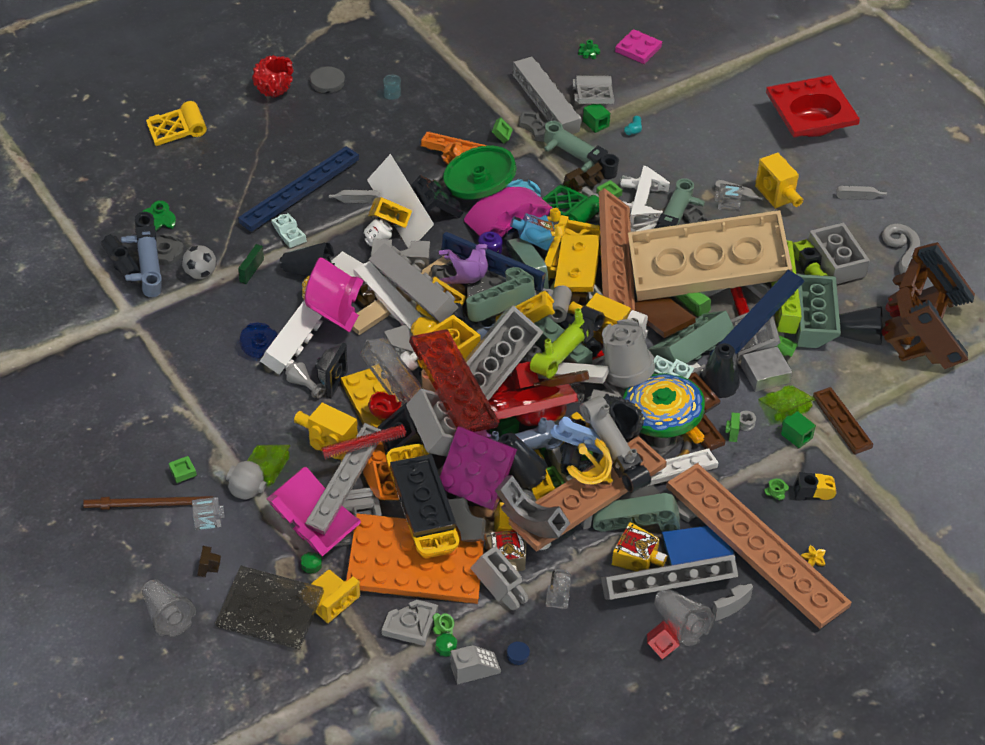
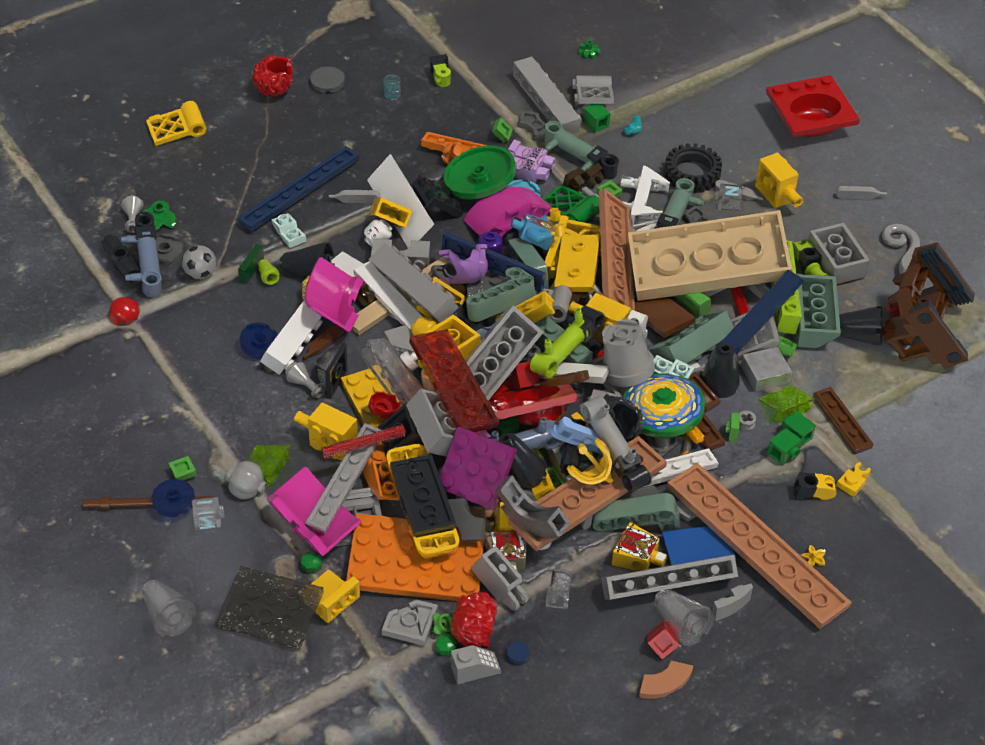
(124, 310): none -> red hair
(132, 206): none -> light grey piece
(173, 497): none -> clear blue plate
(208, 562): dark brown tile -> none
(268, 272): none -> lime cone
(324, 341): none -> reddish brown piece
(440, 70): none -> lime leg
(474, 619): none -> red hair
(531, 162): none -> lavender hips
(638, 46): dark pink plate -> none
(666, 682): none -> nougat tile
(696, 154): none -> black tyre
(777, 489): bright green plate -> none
(784, 446): none -> green brick
(851, 481): none -> yellow plate

